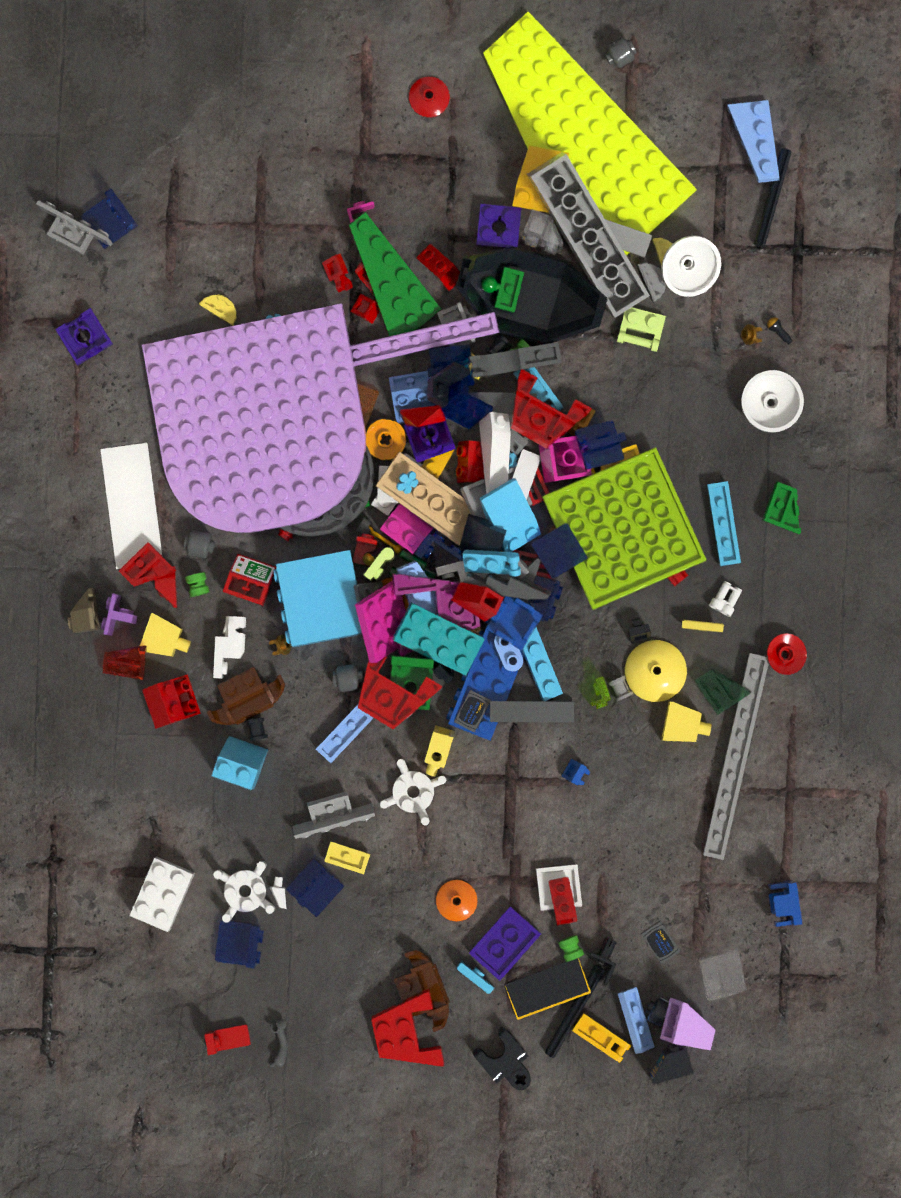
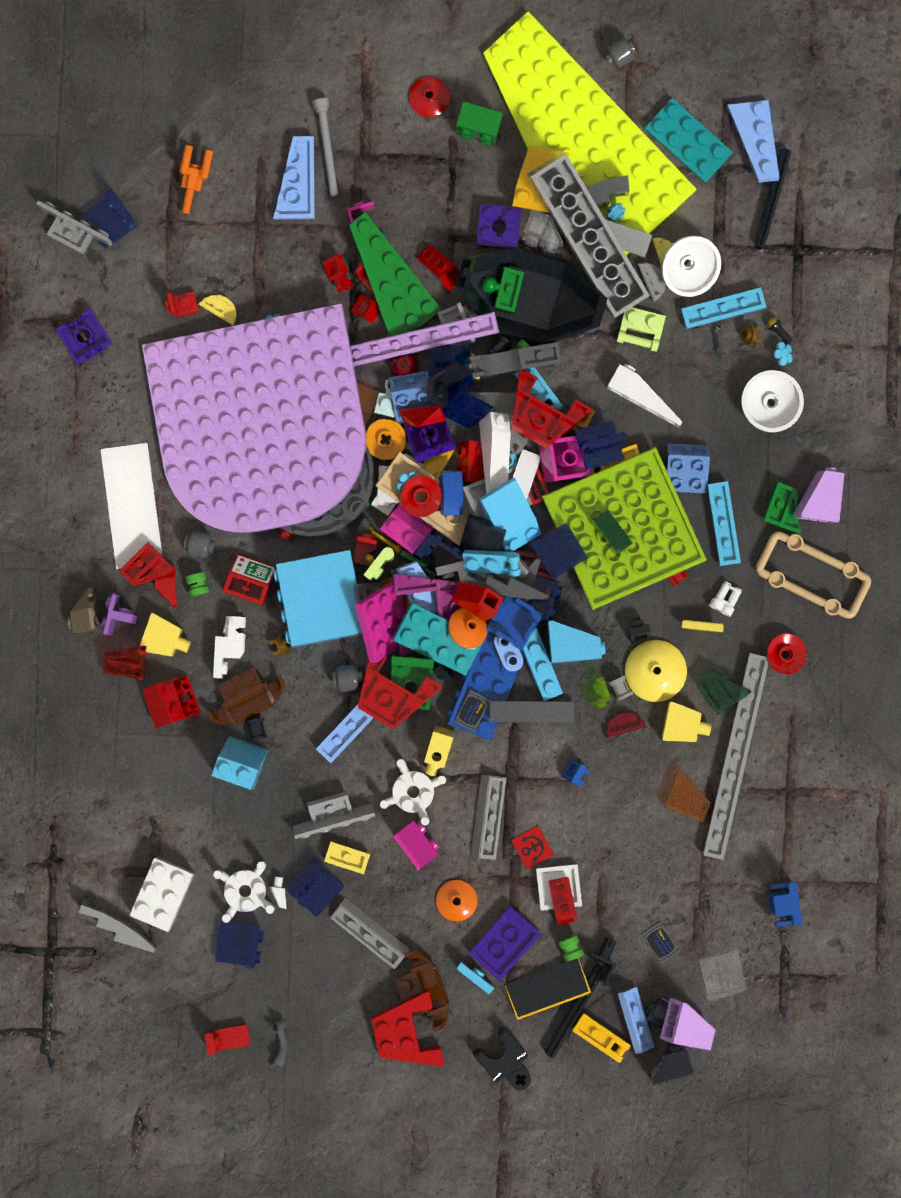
(124, 932): none -> light grey slope
(181, 304): none -> red bracket
(193, 175): none -> orange plant
(297, 189): none -> light blue wing
(321, 106): none -> light grey piece
(369, 933): none -> light grey slope
(385, 403): none -> light aqua plate
(403, 365): none -> dark red brick
(416, 844): none -> dark pink slope
(431, 496): none -> red dish
(452, 493): none -> blue slope
(460, 630): none -> orange dish
(479, 124): none -> green brick
(488, 817): none -> light grey slope
(532, 847): none -> red sticker
(572, 645): none -> medium azure slope
(609, 188): none -> dark grey slope
(611, 532): none -> dark green panel
(615, 212): none -> medium azure plate
(624, 723): none -> dark red tile
(635, 389): none -> white slope
(687, 799): none -> clear orange wing
(688, 140): none -> teal plate
(688, 467): none -> medium blue bracket
(723, 308): none -> medium azure plate
(783, 354): none -> medium azure plant
(796, 543): none -> tan bar
(822, 497): none -> lavender slope

